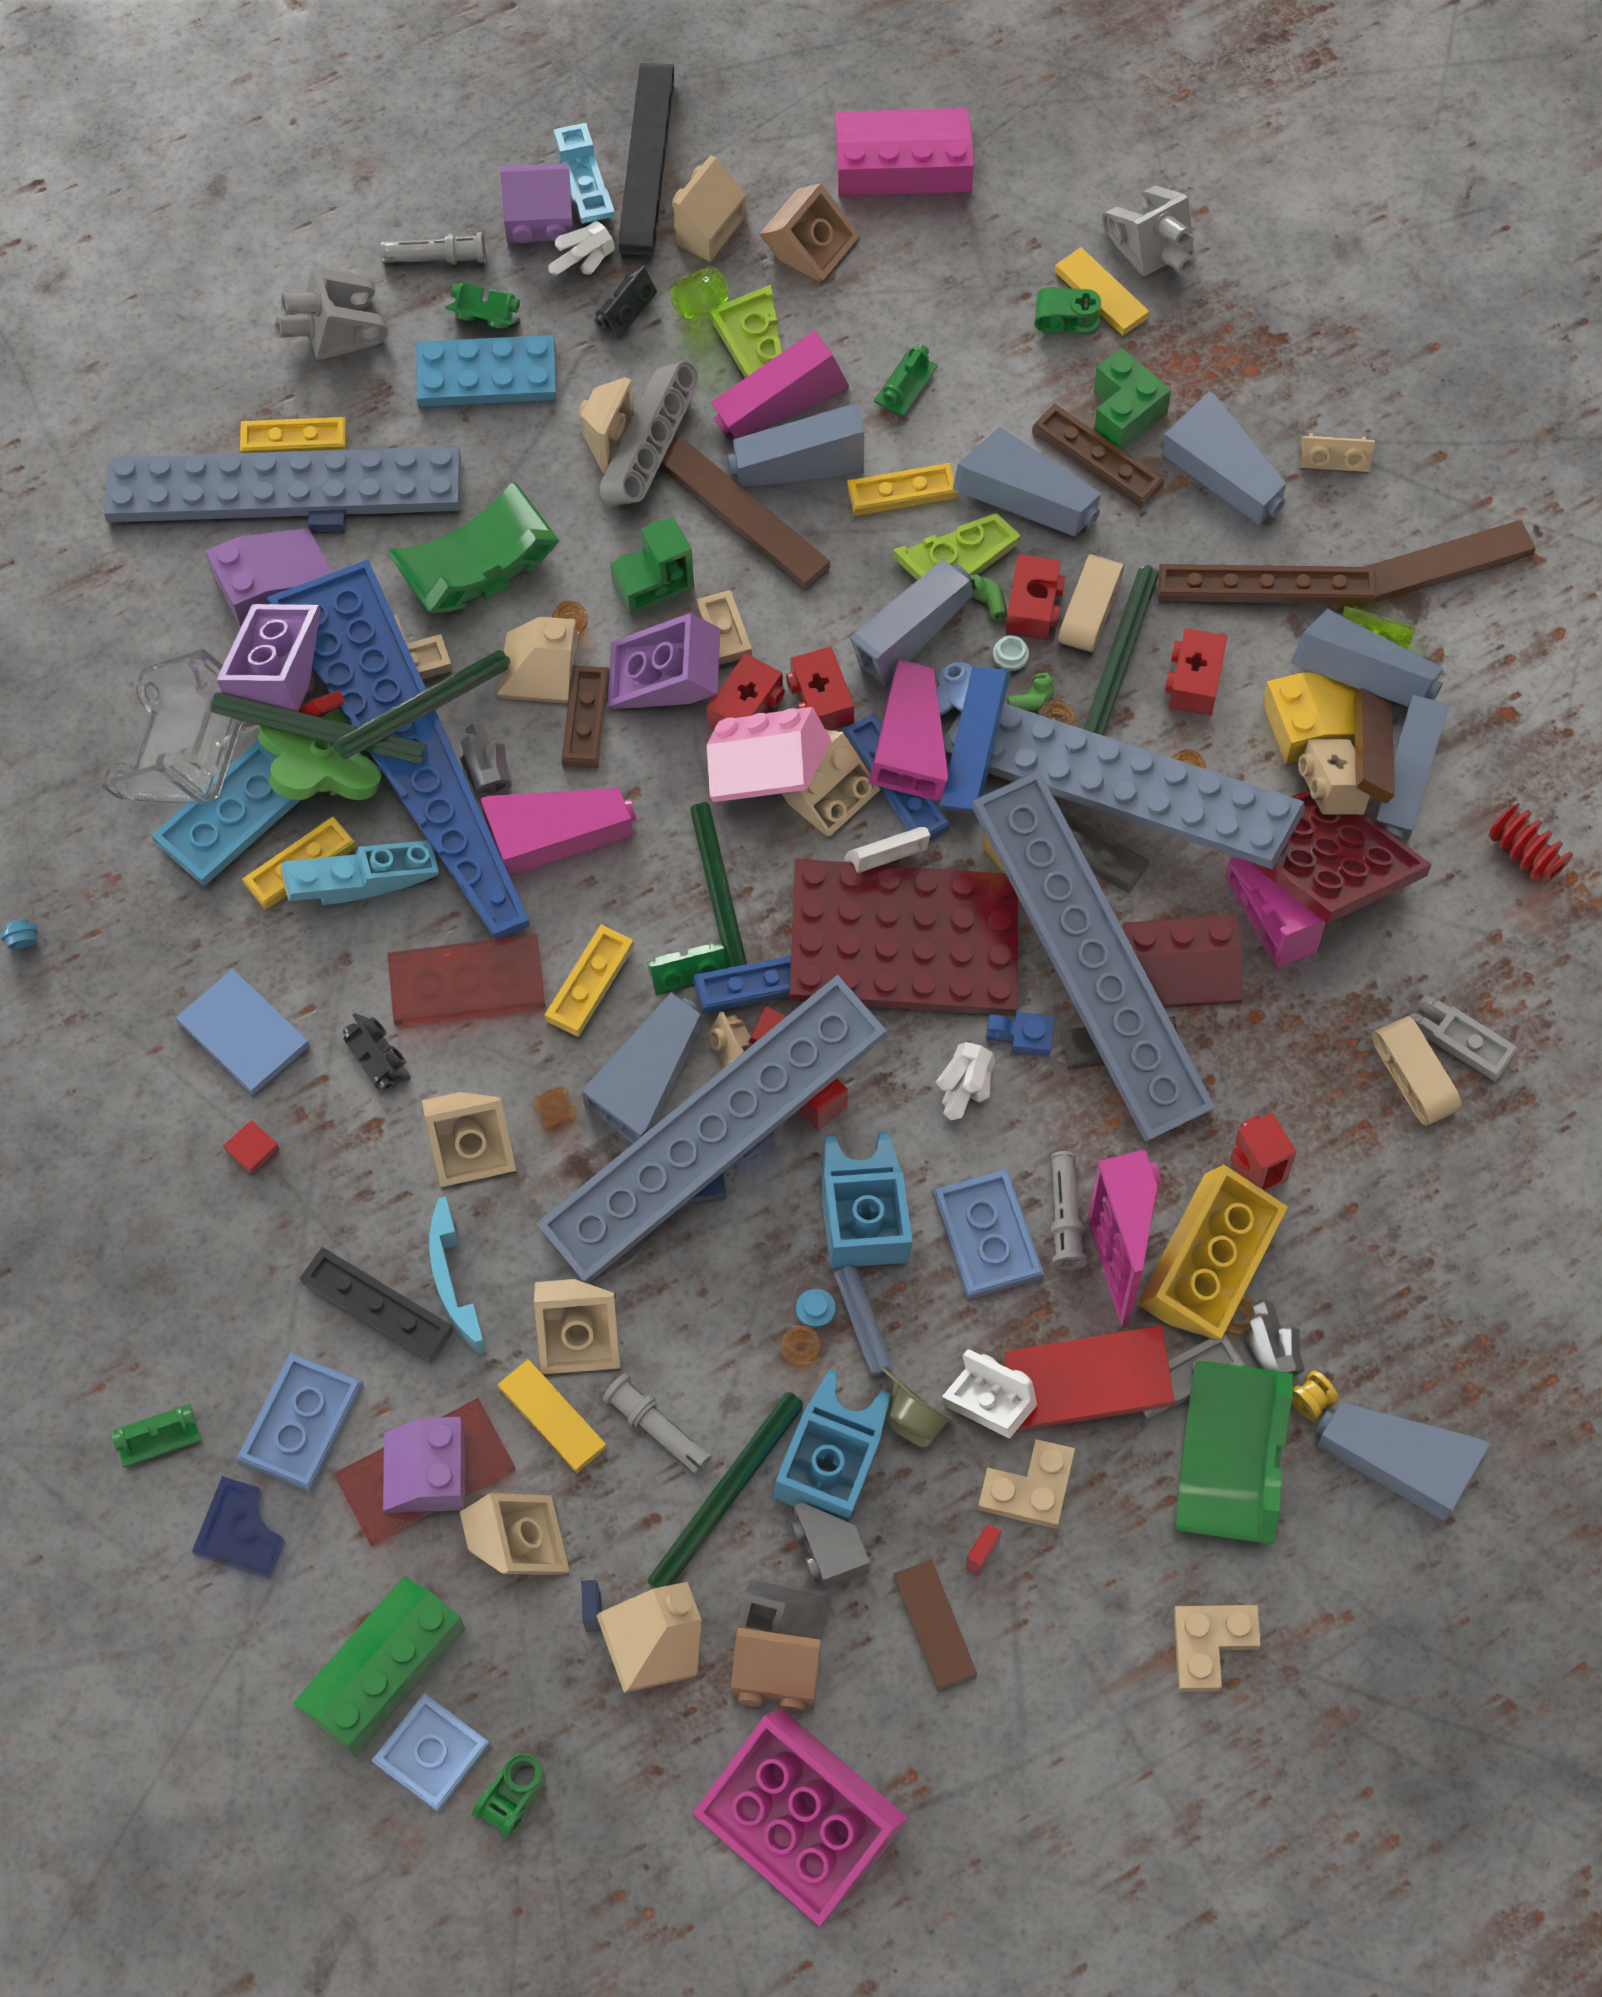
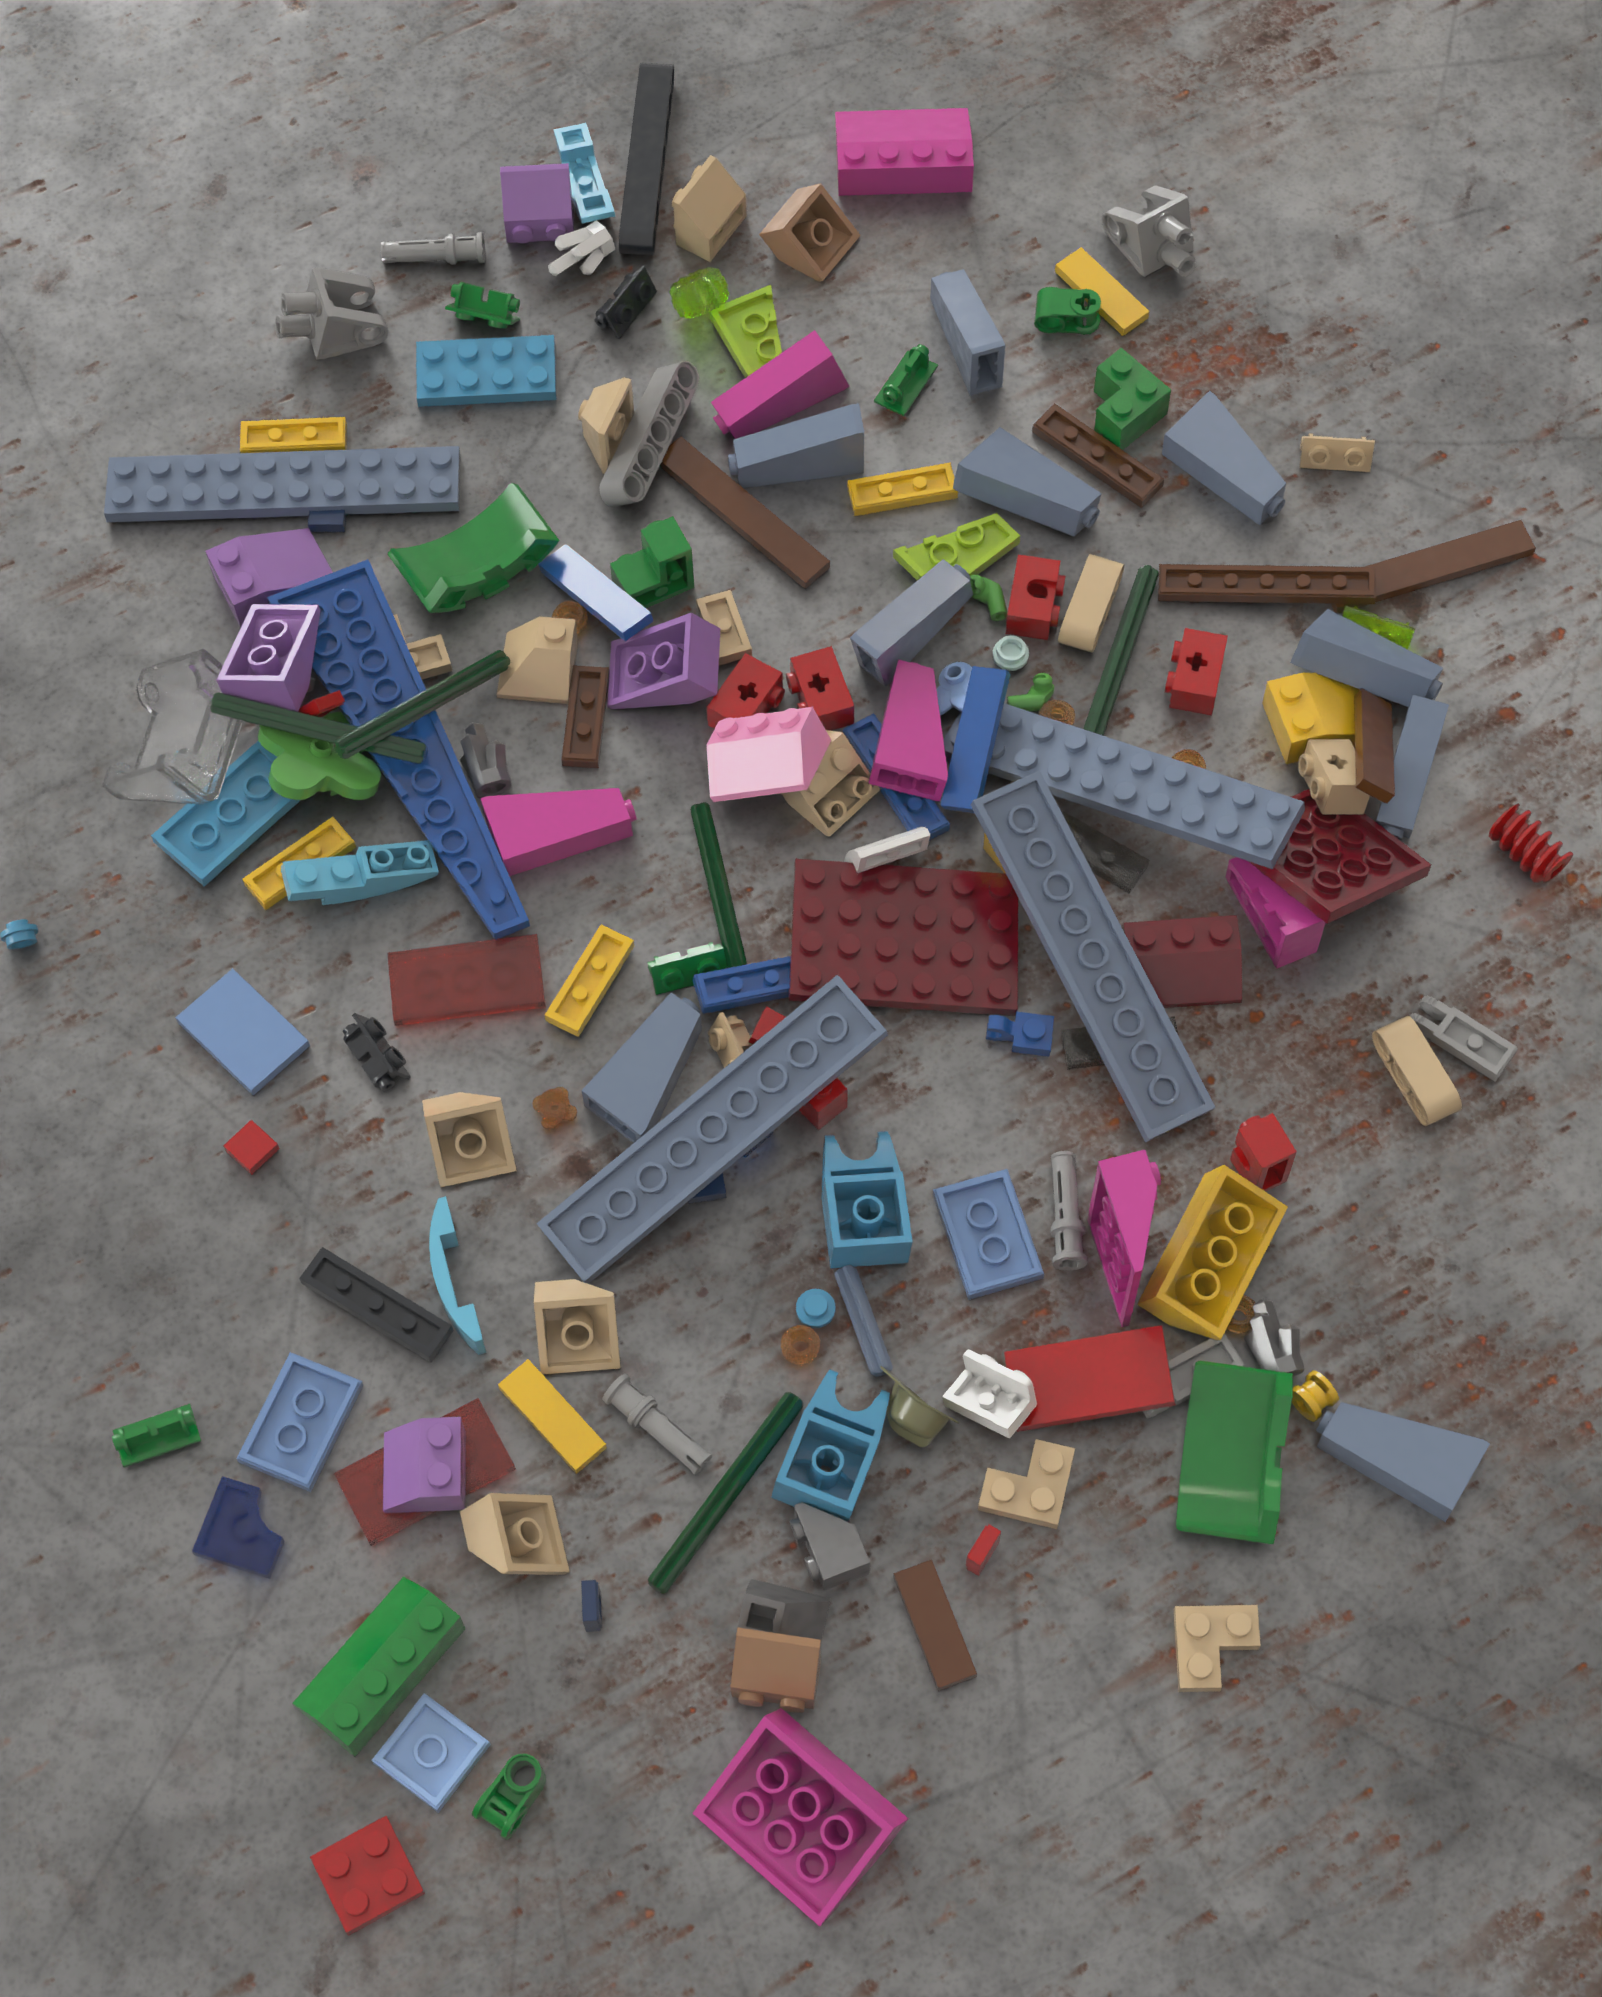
(367, 1875): none -> red plate
(595, 592): none -> tile
(653, 1637): tan slope -> none
(965, 1078): white rock -> none
(969, 331): none -> sand blue slope

